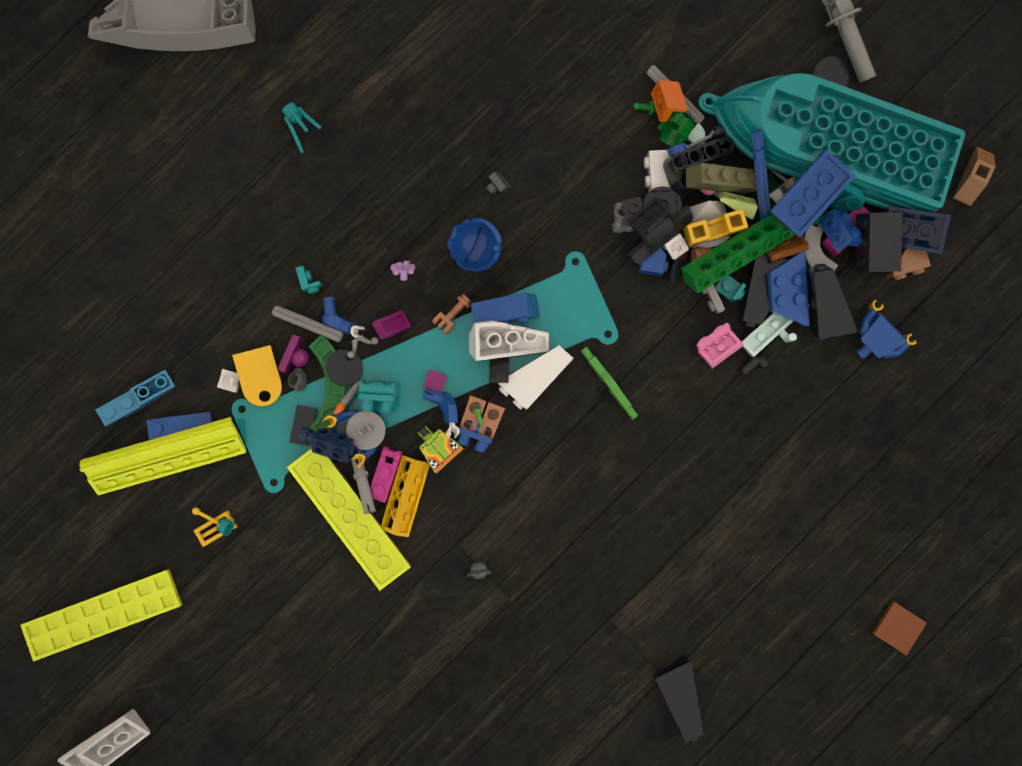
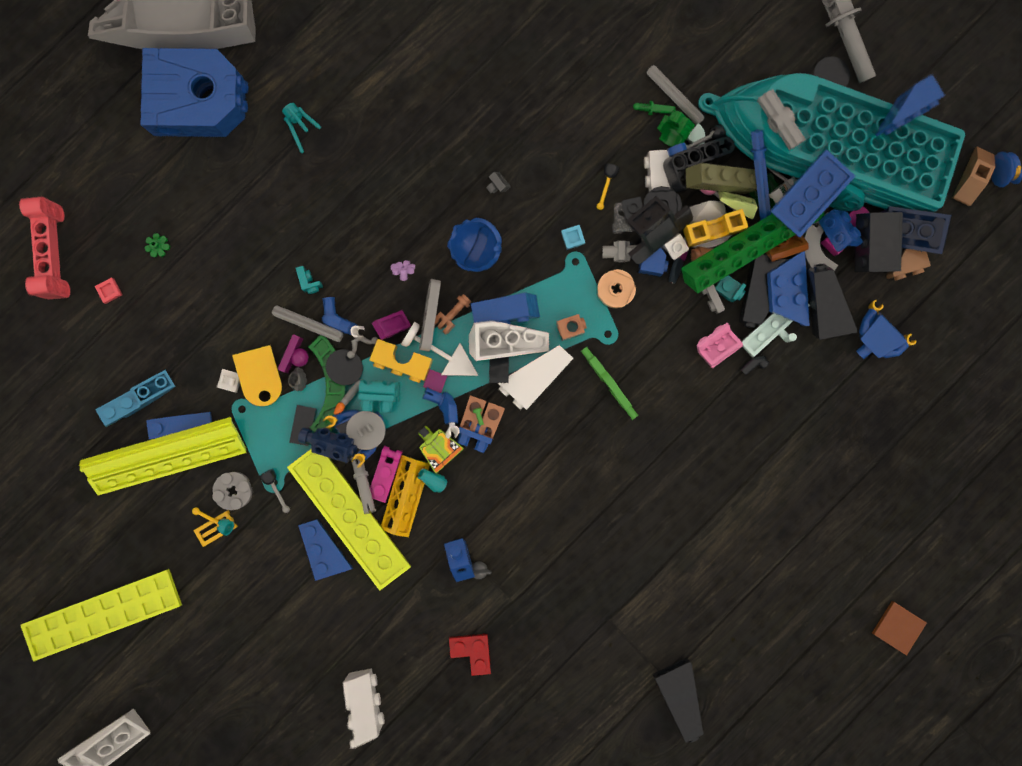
(41, 214): none -> coral beam
(108, 290): none -> coral tile
(157, 245): none -> green plant
(174, 91): none -> blue piece
(236, 501): none -> light grey plate
(269, 478): none -> hinge
(322, 552): none -> blue wing
(364, 706): none -> white wedge
(384, 356): none -> yellow arch
(429, 315): none -> light grey beam
(434, 481): none -> teal cone
(459, 362): none -> white piece
(459, 558): none -> blue torso
(474, 646): none -> red plate
(565, 333): none -> nougat brick
(573, 237): none -> medium azure tile
(610, 172): none -> hinge
(618, 251): none -> light grey axle
(626, 286): none -> light nougat plate
(668, 98): orange panel -> none
(781, 119): none -> light grey piece
(911, 104): none -> blue slope
(1006, 169): none -> blue piece

